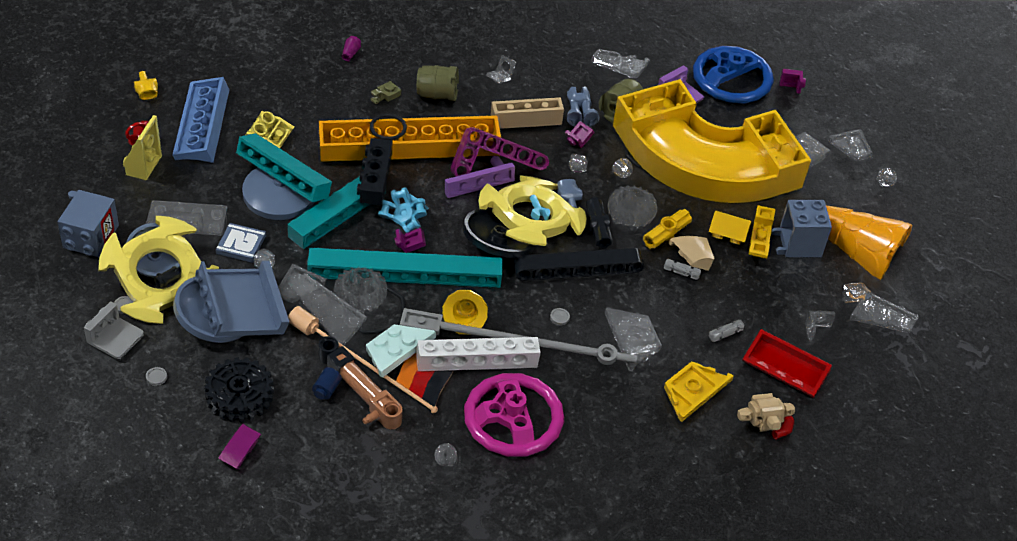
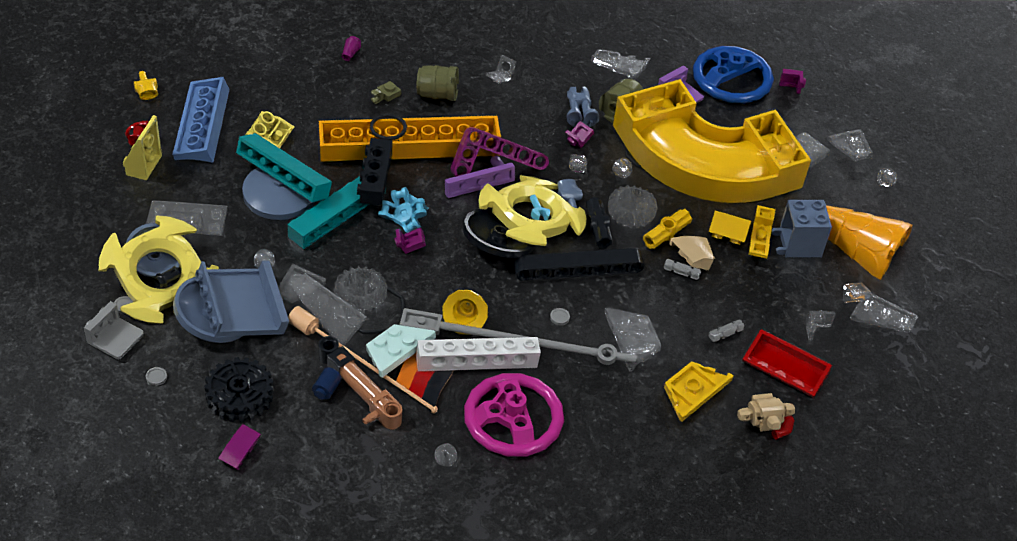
(87, 222): sand blue container -> none
(240, 242): tile -> none
(409, 266): teal brick -> none
(528, 112): tan brick -> none

